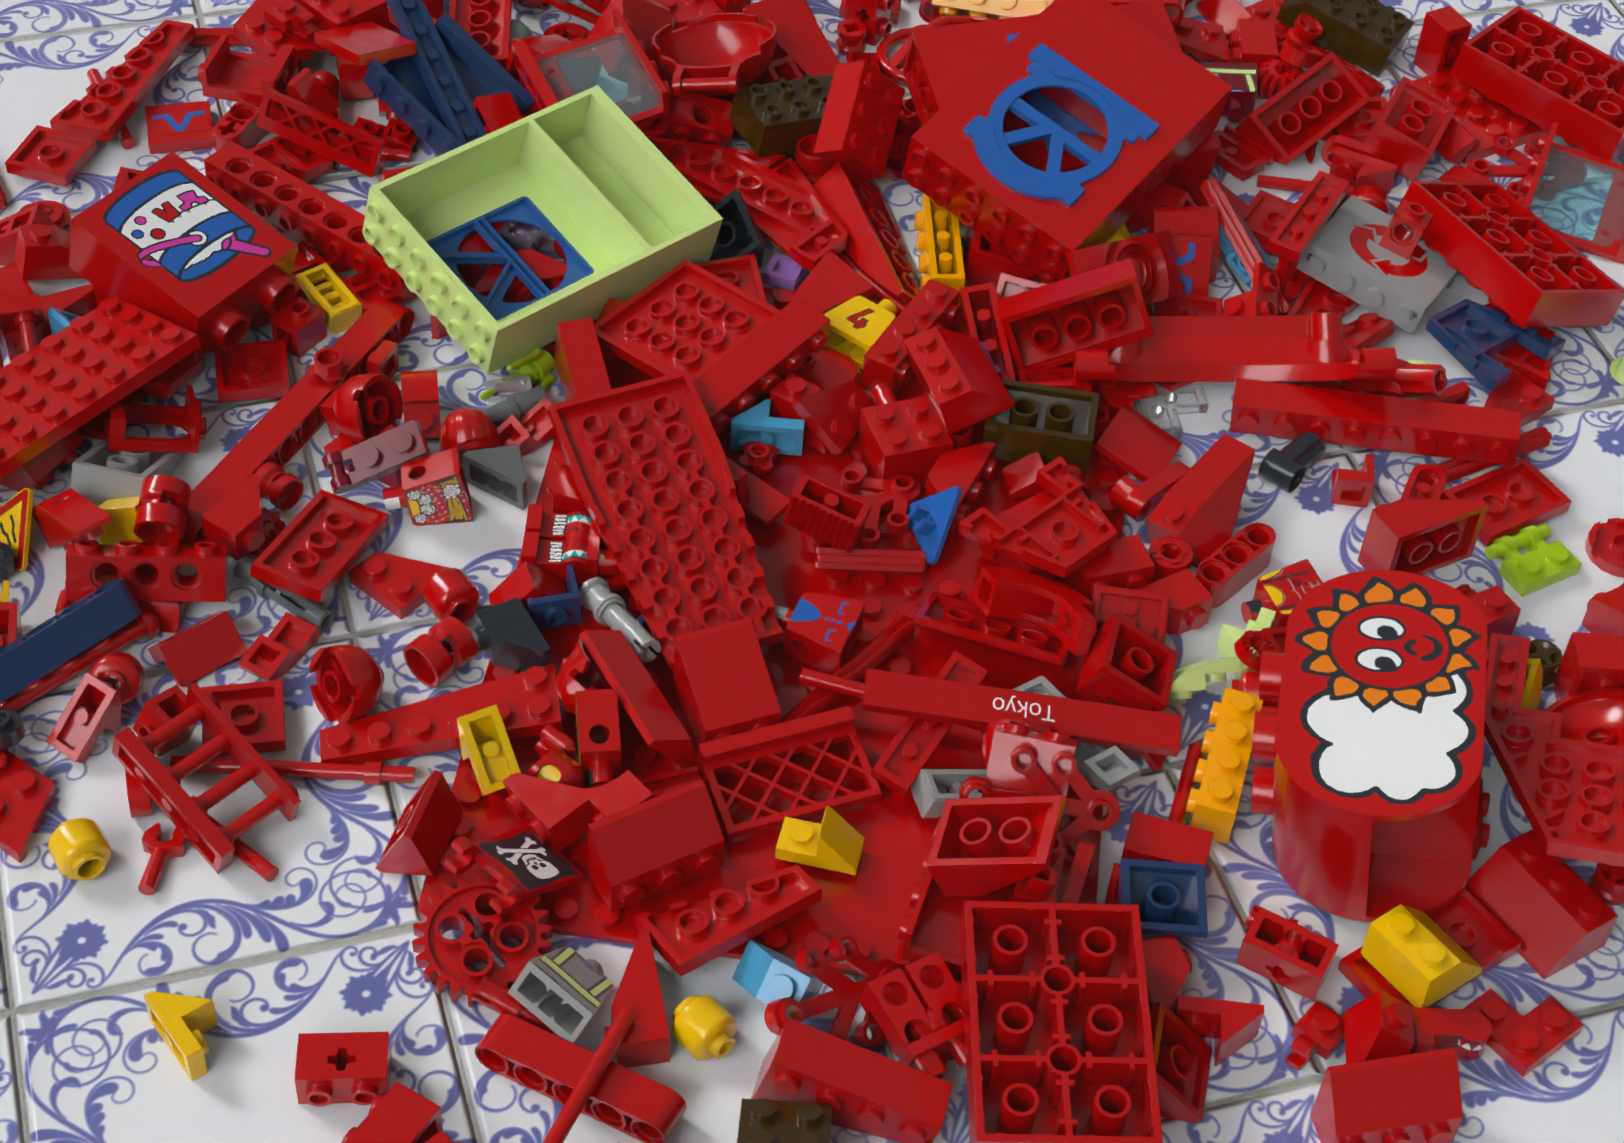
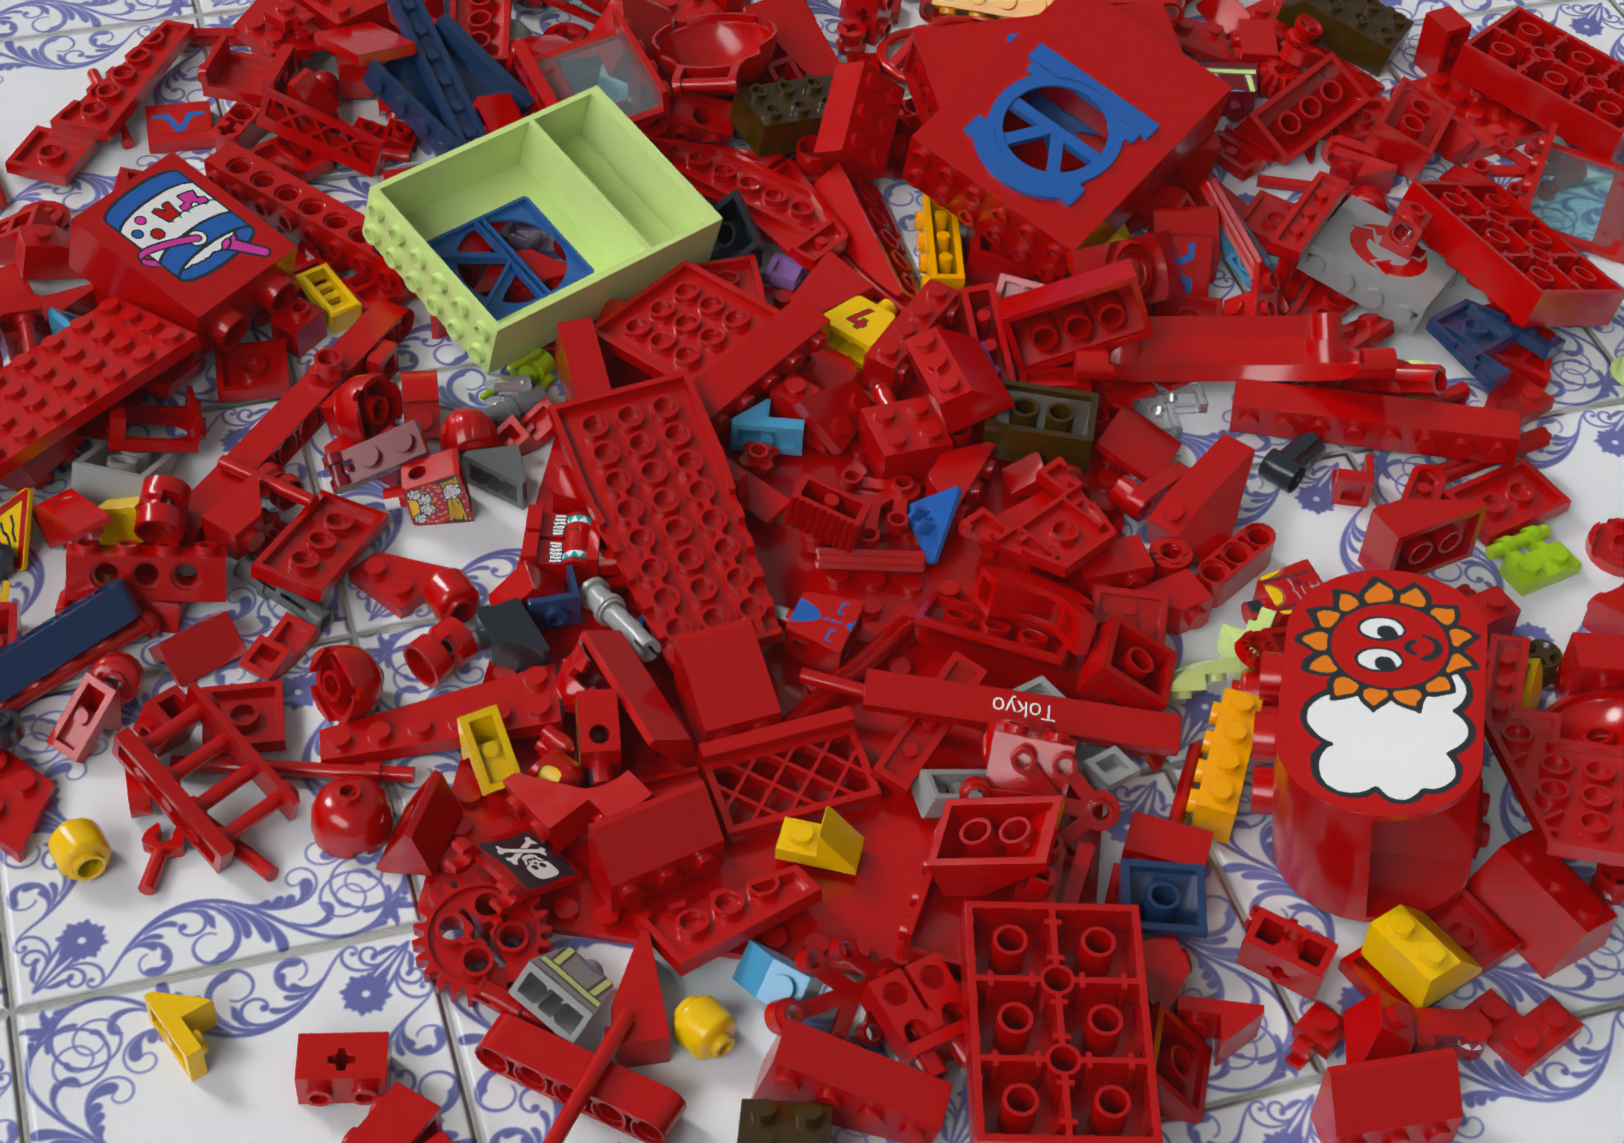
(268, 482): none -> red bar
(351, 817): none -> red cylinder

